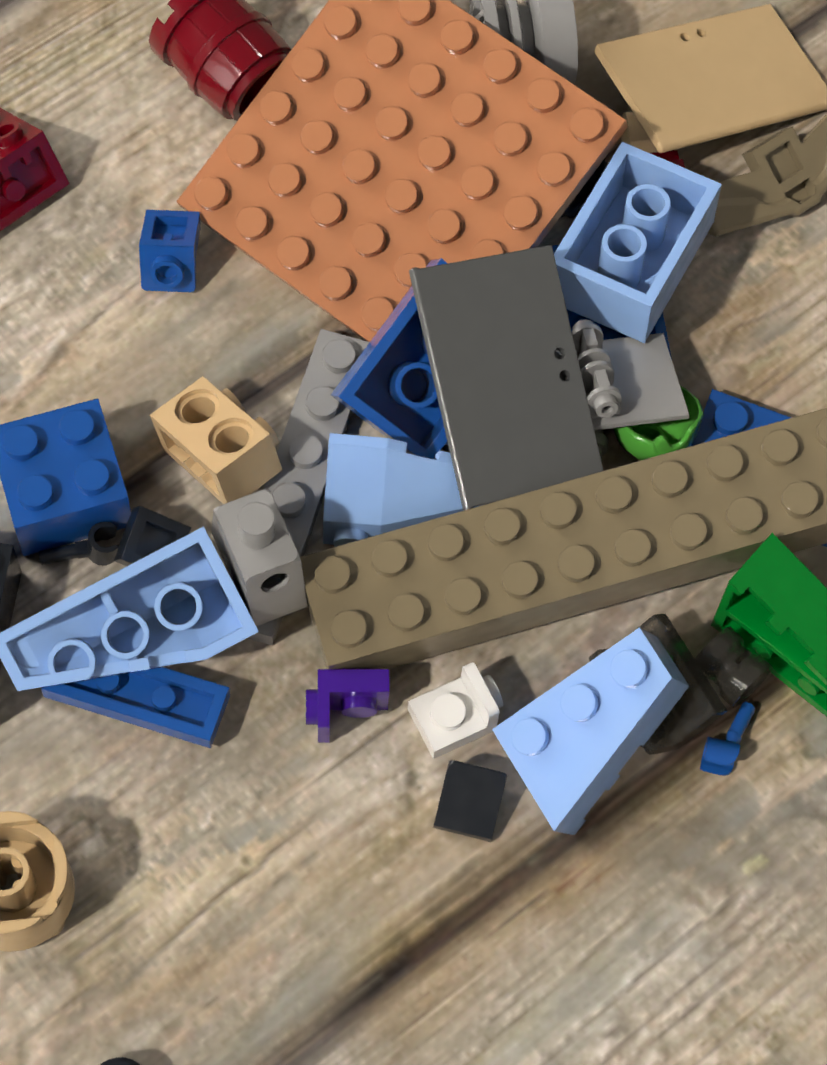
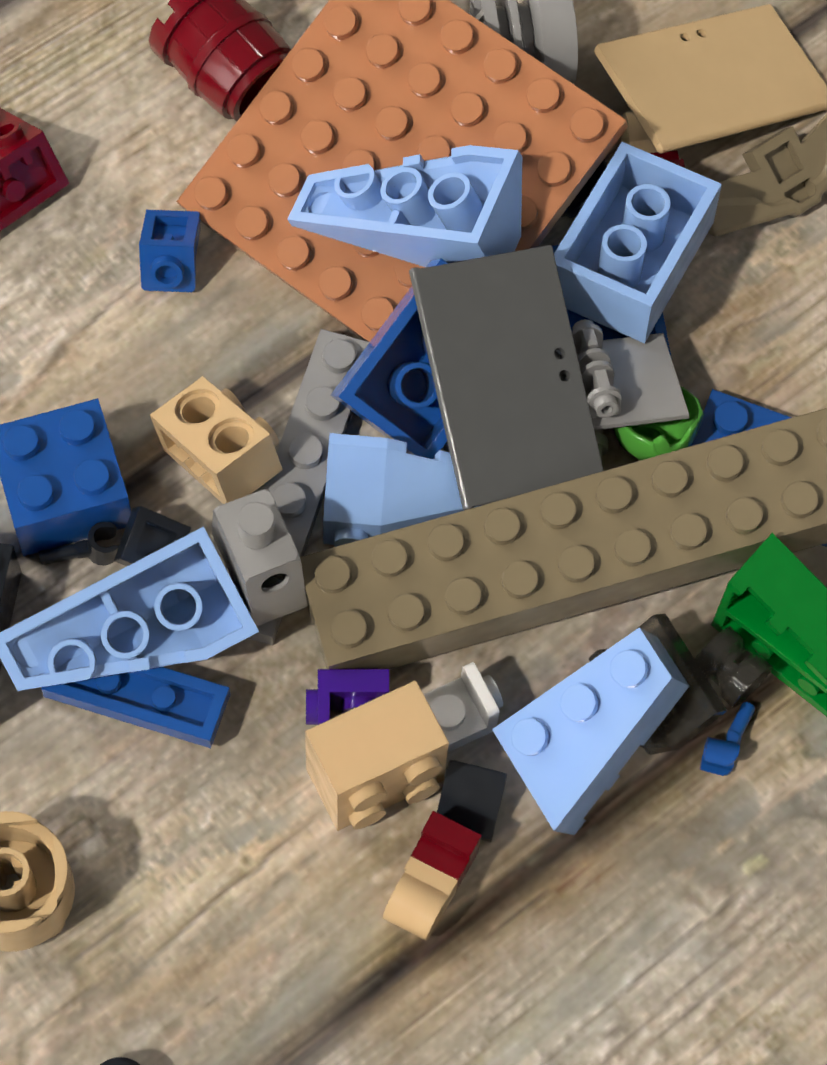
(377, 757): none -> tan brick
(421, 209): none -> light blue wedge
(432, 875): none -> leg

